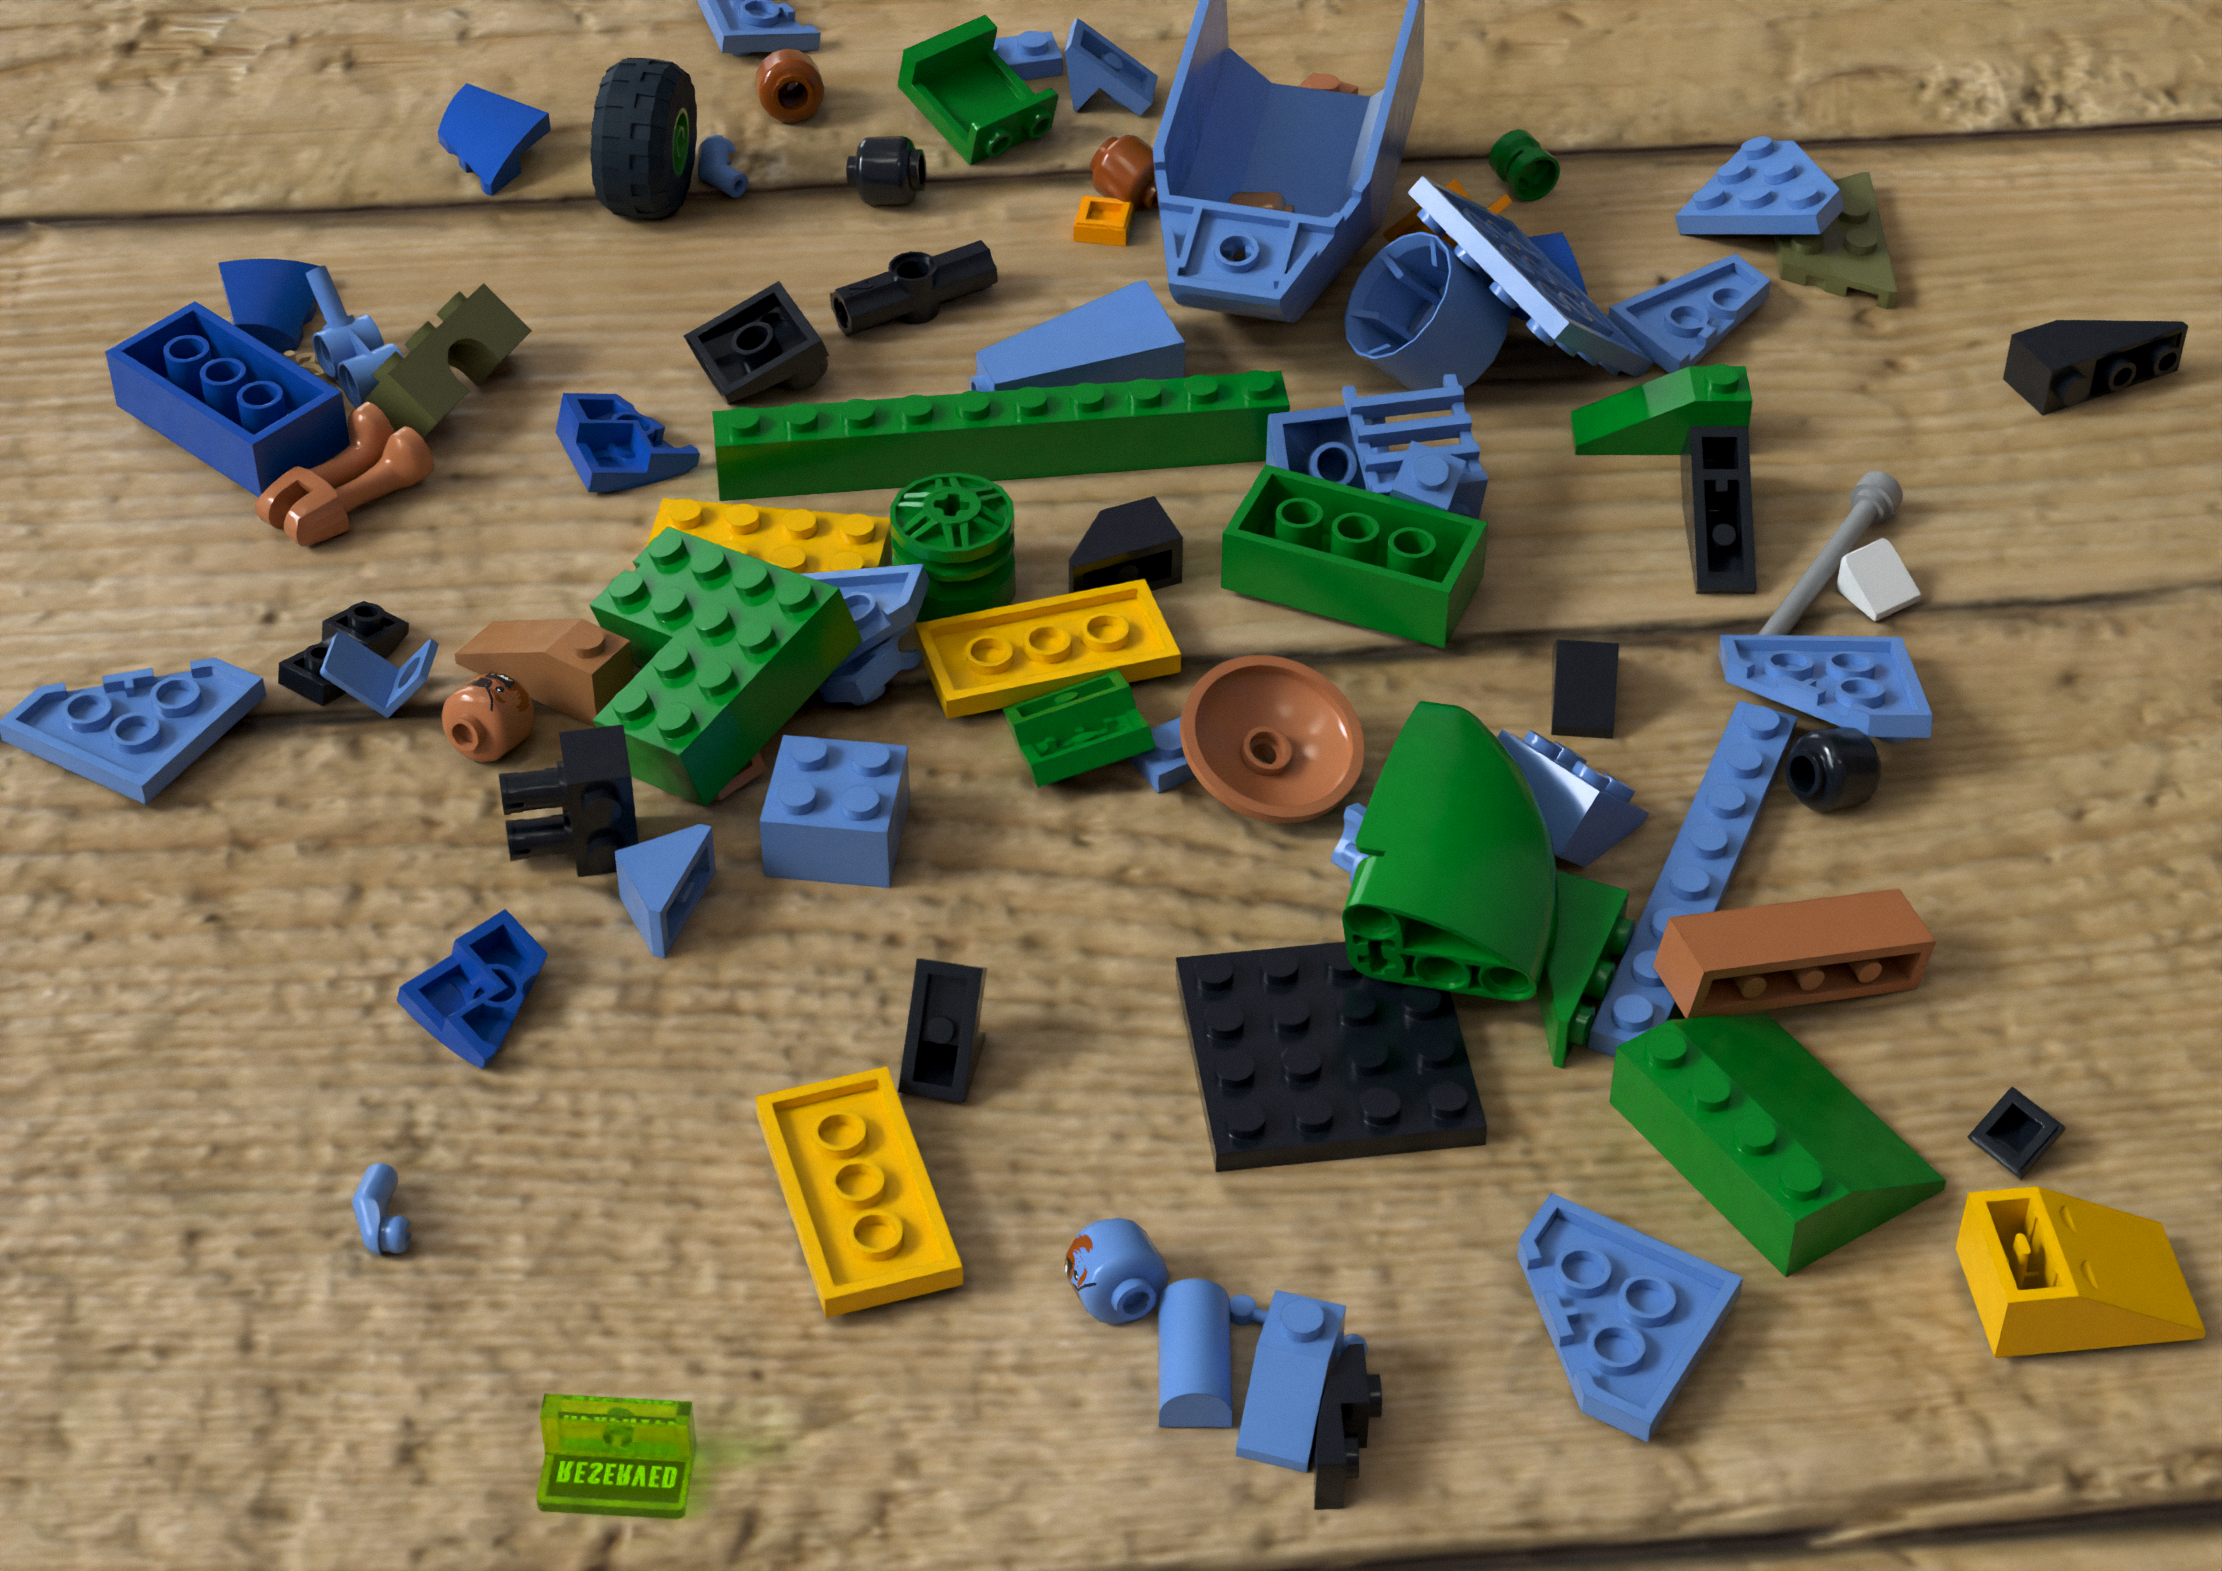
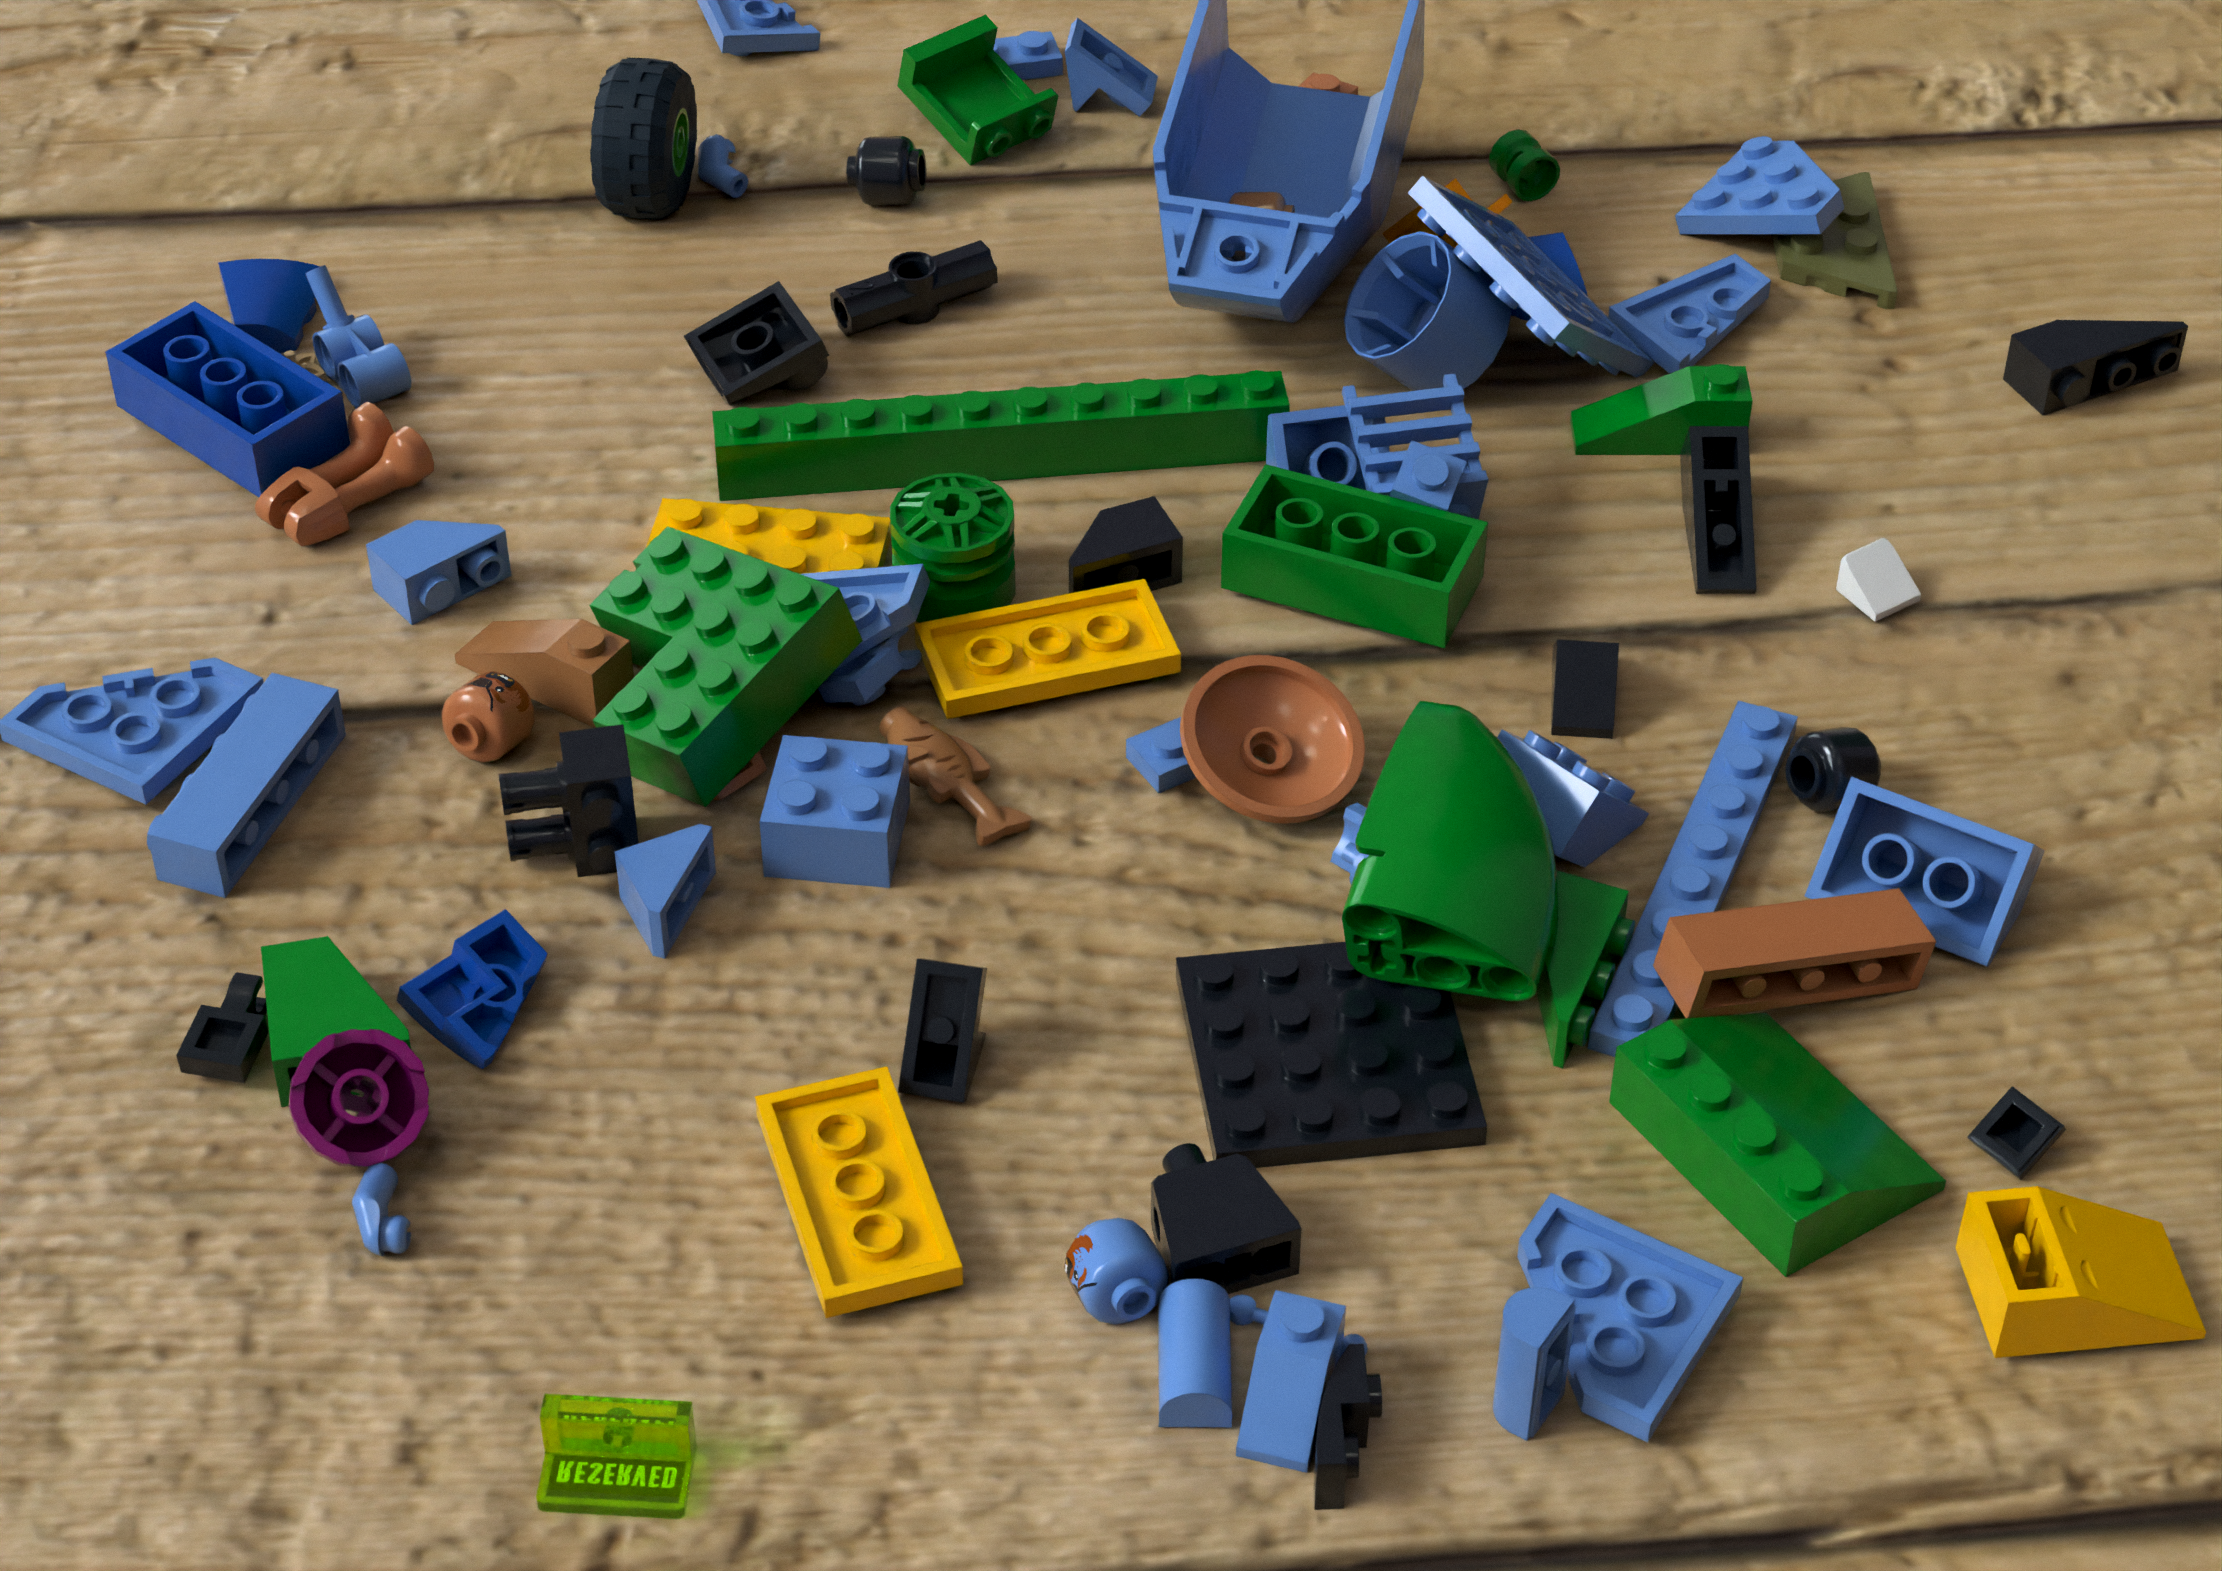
(227, 1038): none -> black plate
(246, 785): none -> medium blue brick
(314, 995): none -> green slope
(362, 622): black slope -> none
(374, 678): medium blue bracket -> none
(390, 1105): none -> magenta cylinder
(436, 565): none -> medium blue slope
(472, 338): olive arch -> none
(490, 134): blue slope -> none
(616, 444): blue slope -> none
(794, 100): dark orange head -> none
(948, 770): none -> medium nougat animal
(1078, 728): green slope -> none
(1100, 342): medium blue slope -> none
(1103, 221): light orange tile -> none
(1125, 171): dark orange head -> none
(1221, 1222): none -> black torso
(1532, 1358): none -> medium blue brick
(1836, 678): medium blue plate -> none
(1872, 502): light grey piece -> none
(1951, 870): none -> medium blue slope

